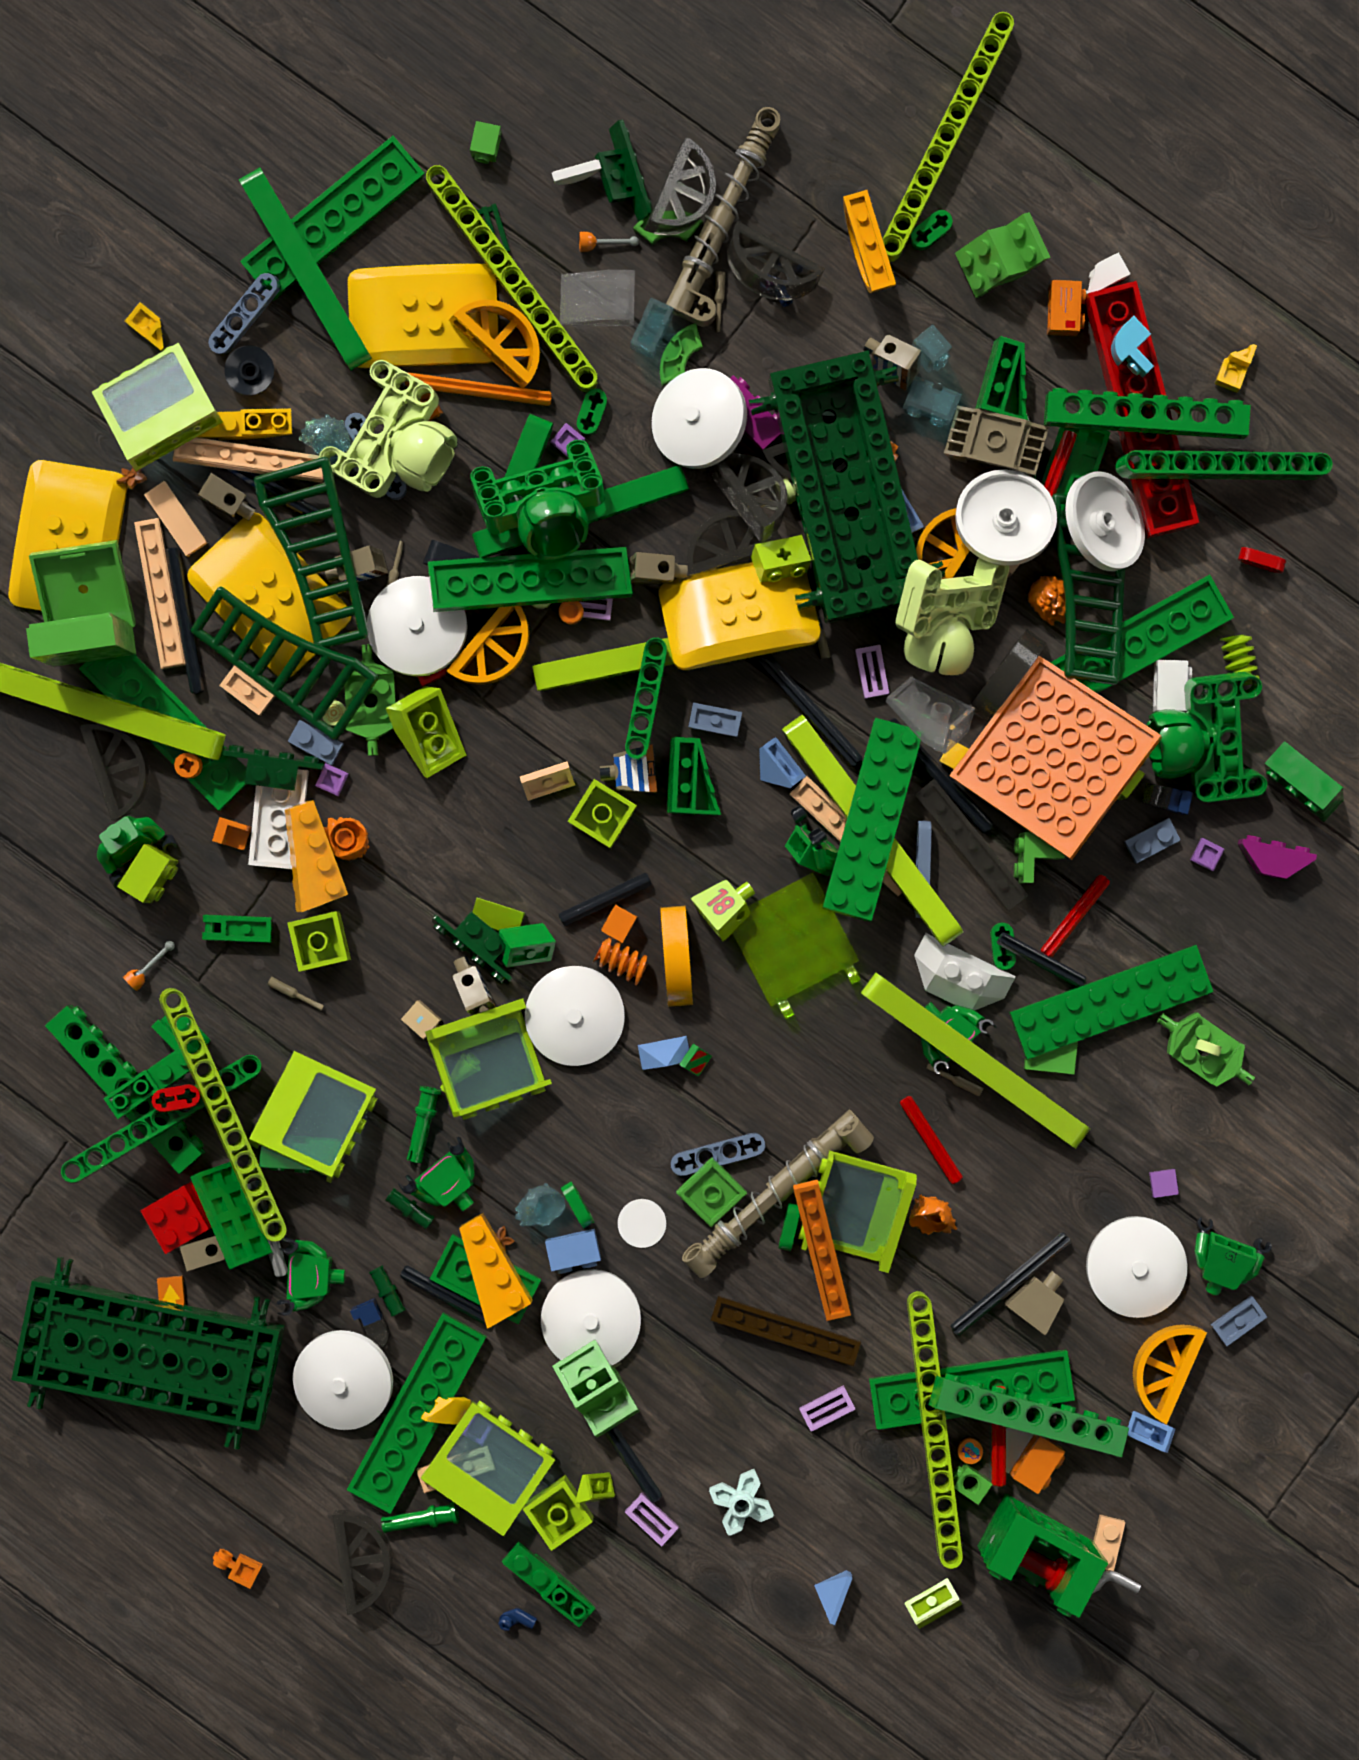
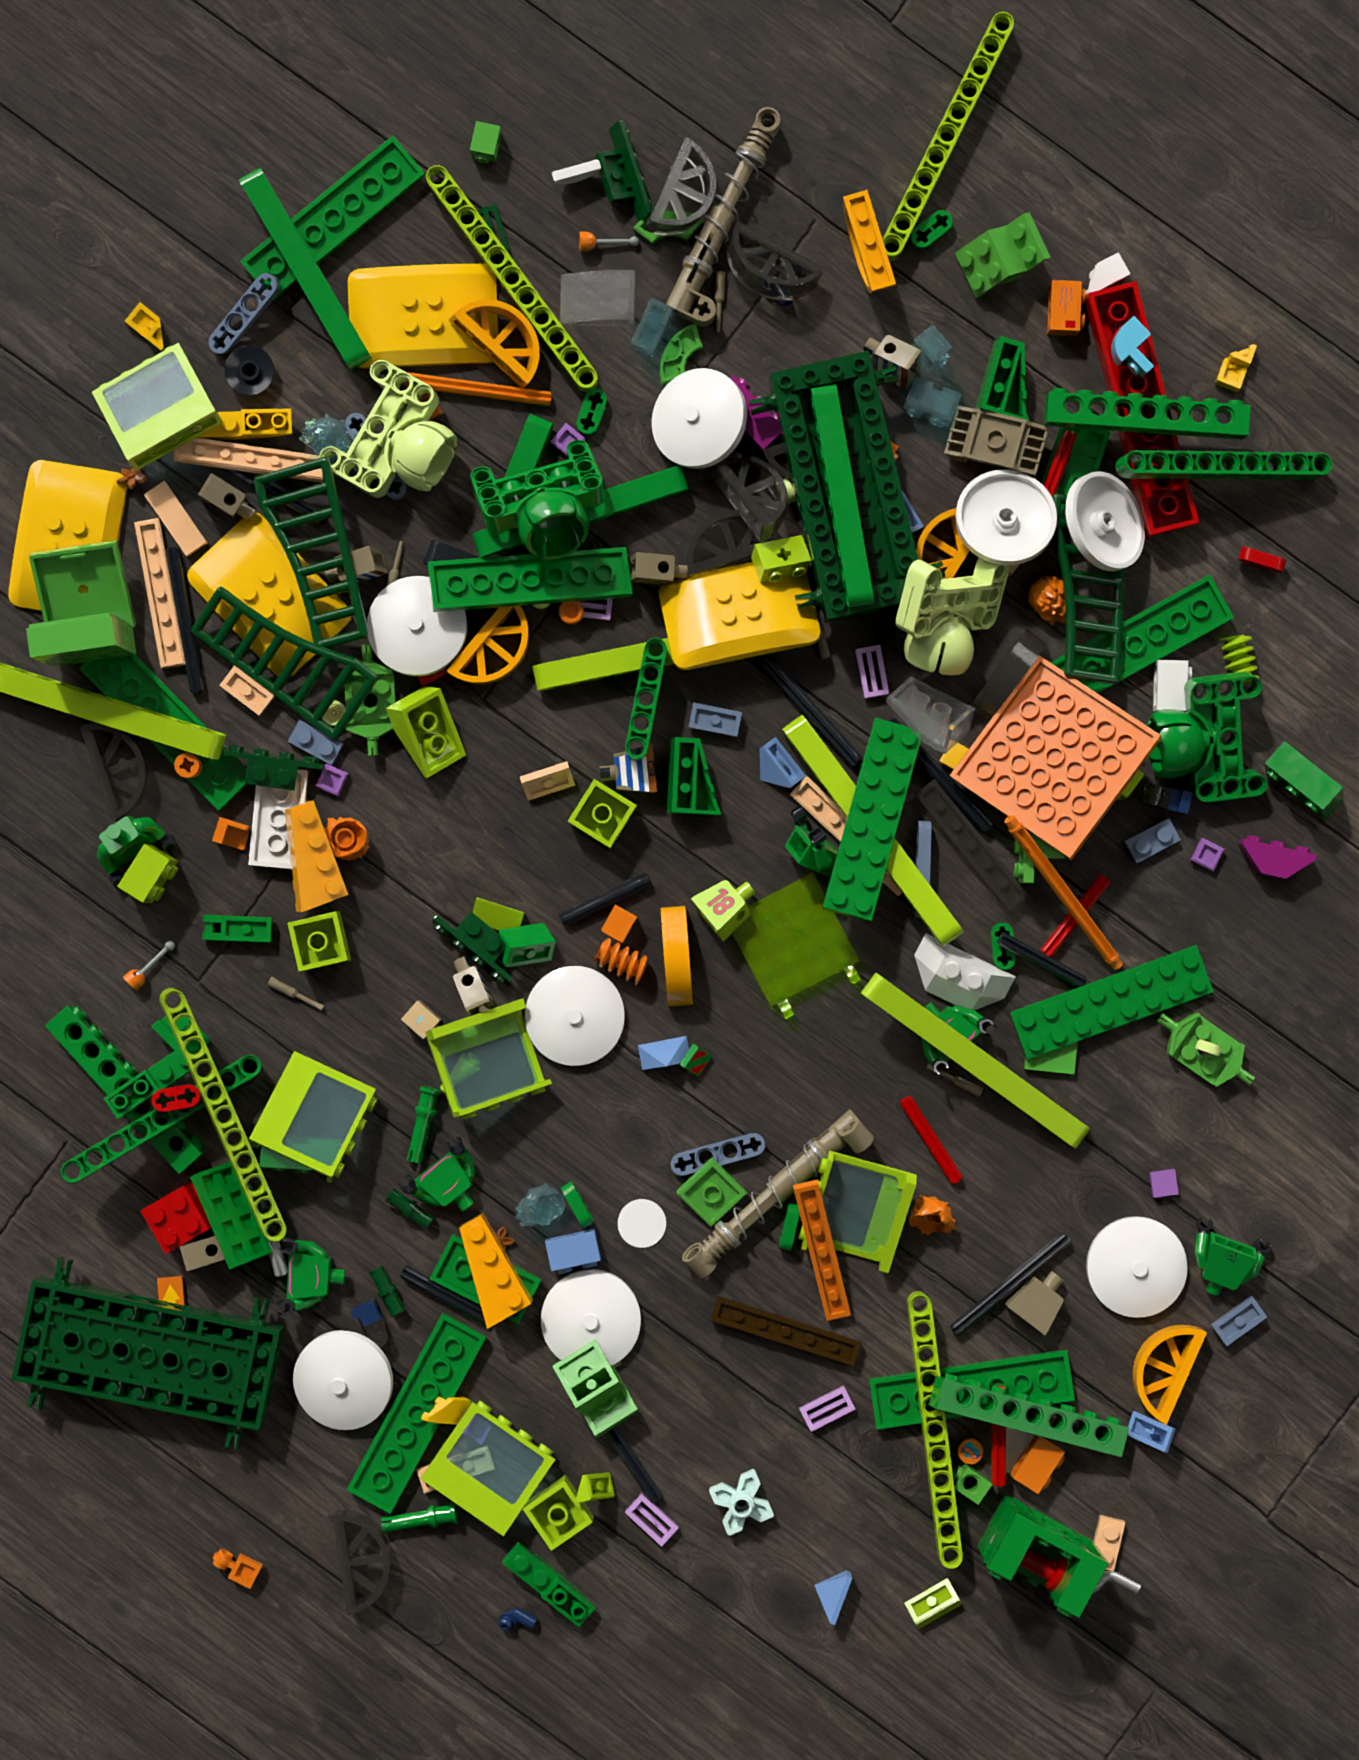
(842, 496): none -> green beam
(1063, 892): none -> orange piece

